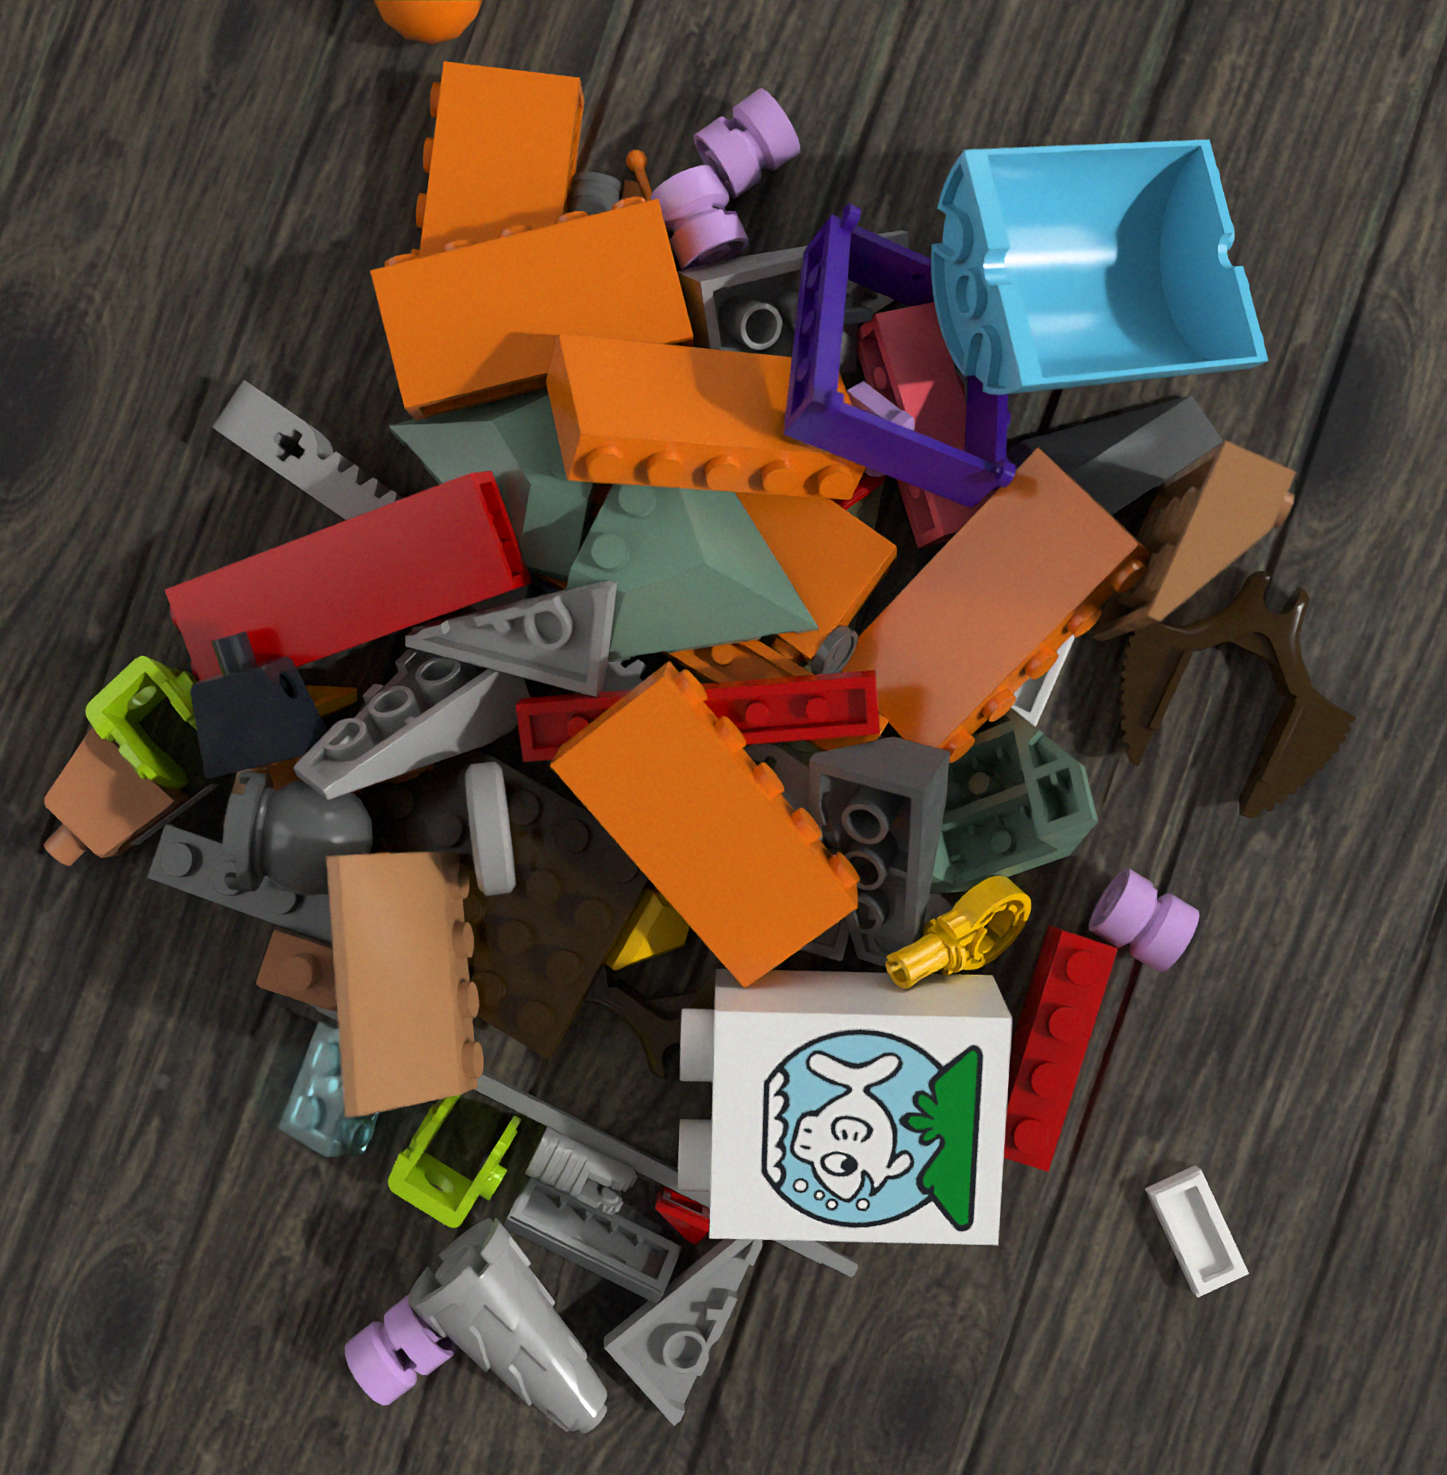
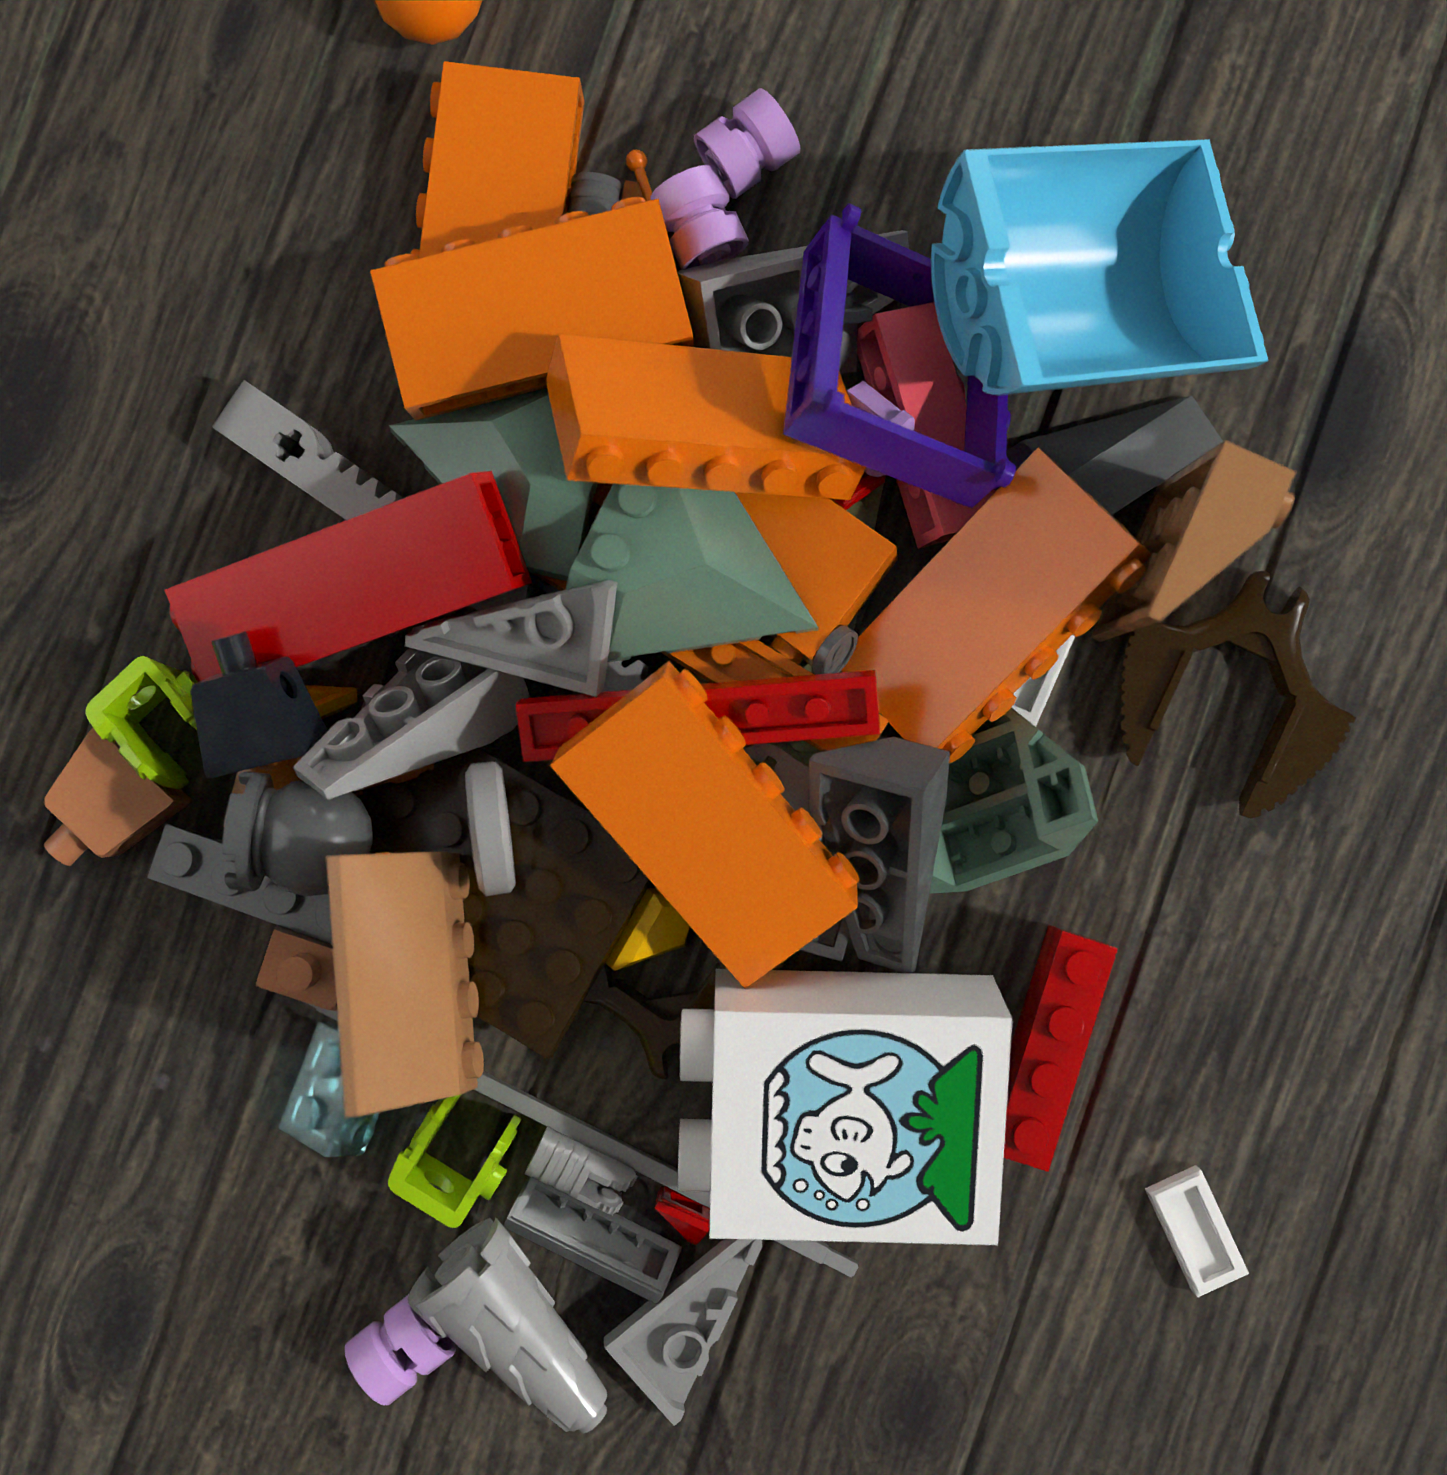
(174, 814): sticker -> none
(959, 936): yellow pin -> none
(1152, 925): lavender wheel -> none

